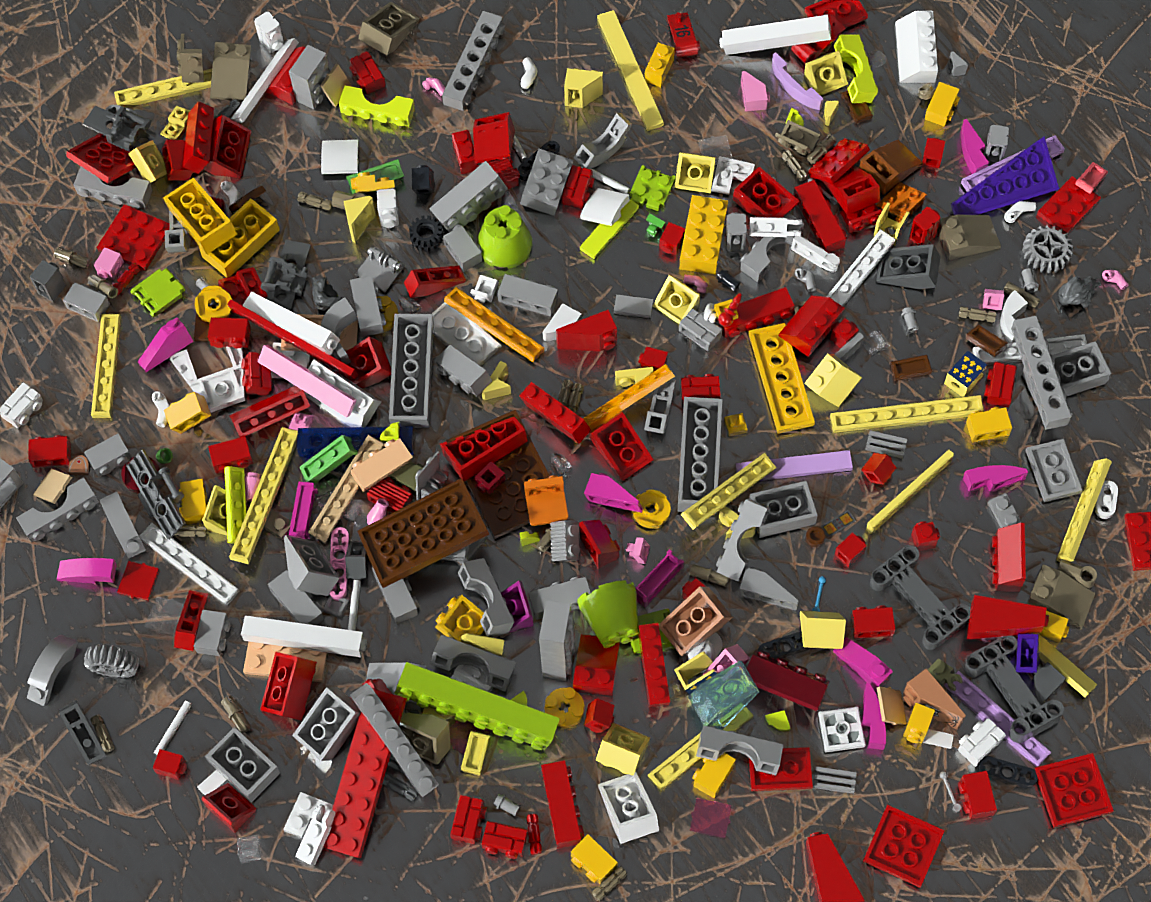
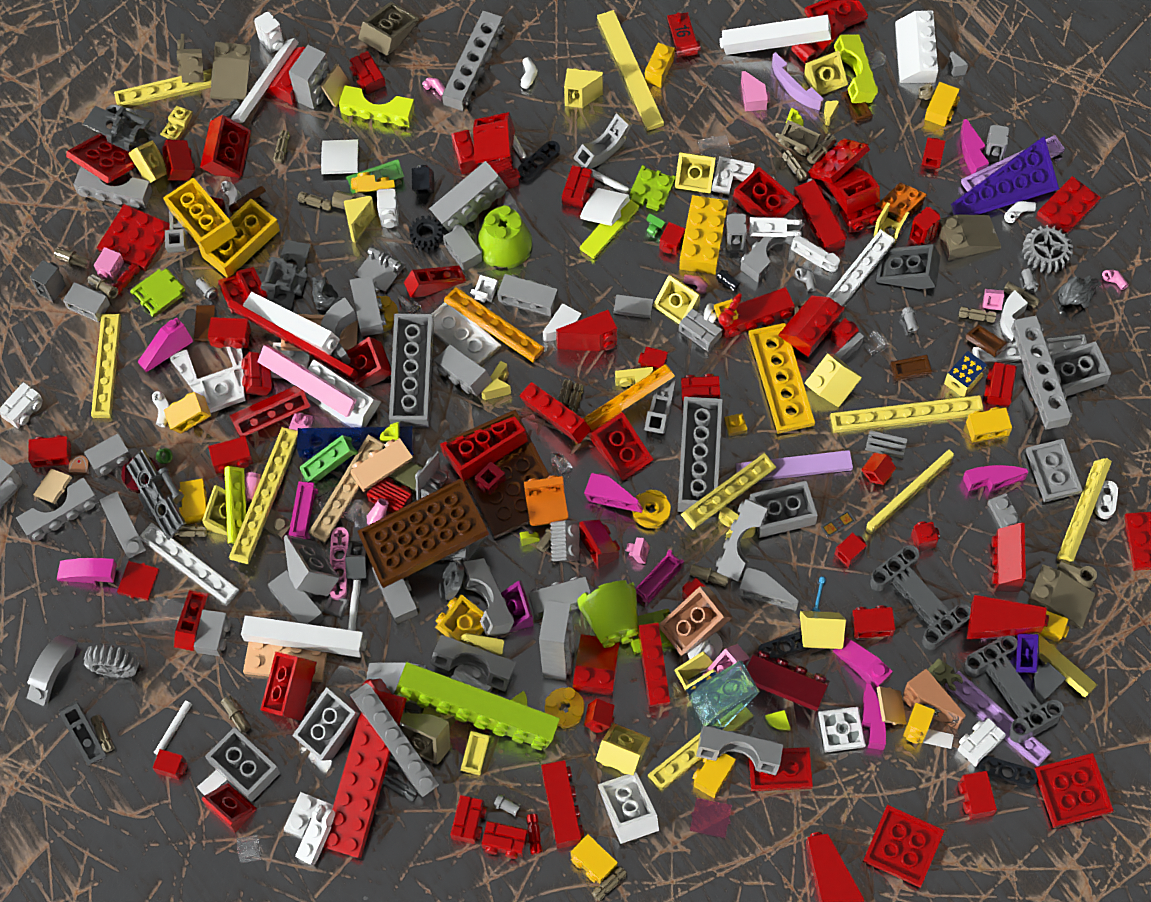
(198, 137): red brick -> none
(206, 296): yellow plate -> none
(281, 146): none -> dark tan axle
(453, 579): none -> dark grey tile
(546, 182): light grey brick -> none
(815, 536): reddish brown tile -> none
(852, 775): light grey tile -> none
(890, 164): dark orange slope -> none
(956, 807): light grey hinge -> none
(1091, 177): coral tile -> none

